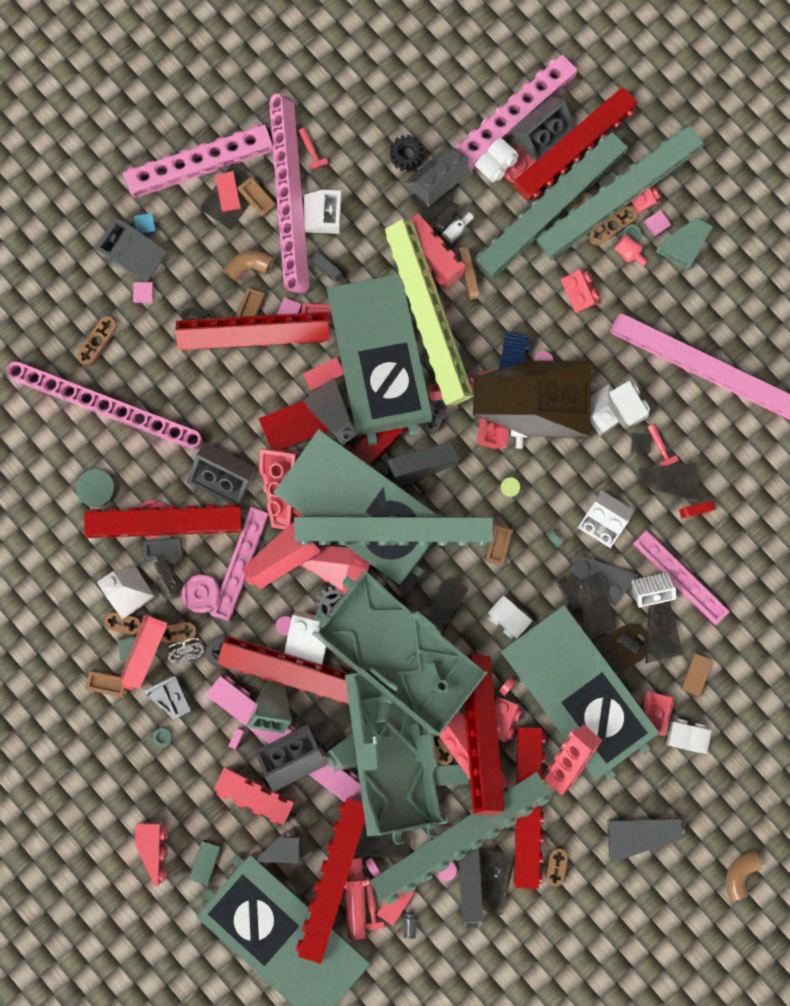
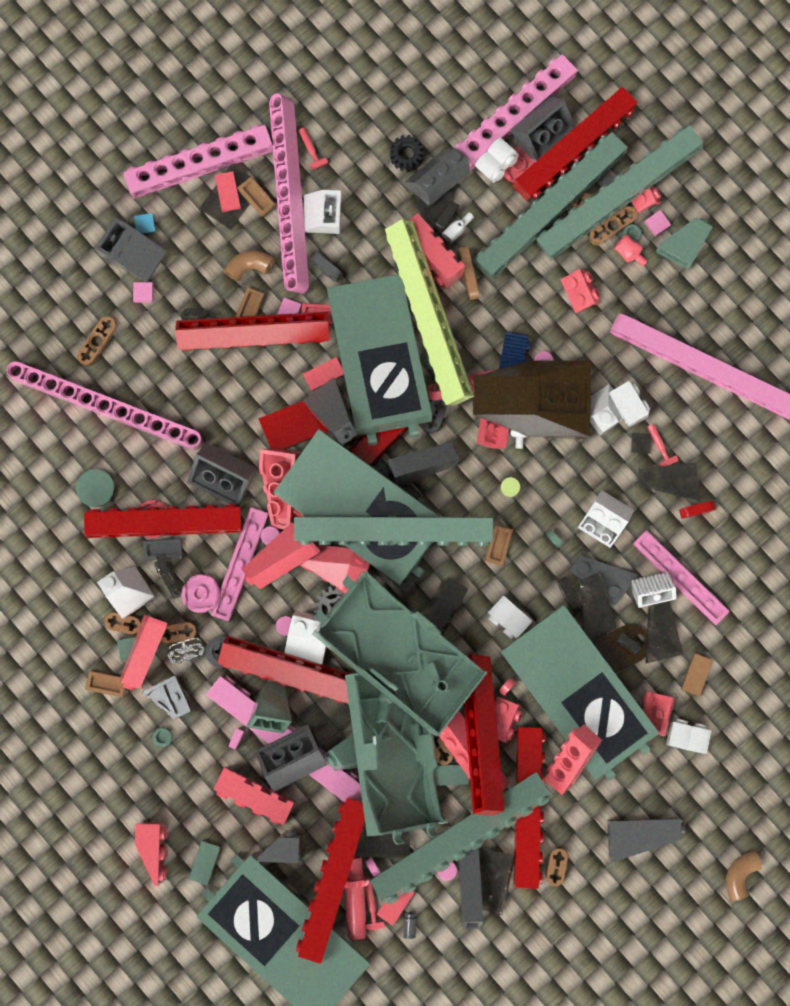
(269, 534): none -> bright pink tile

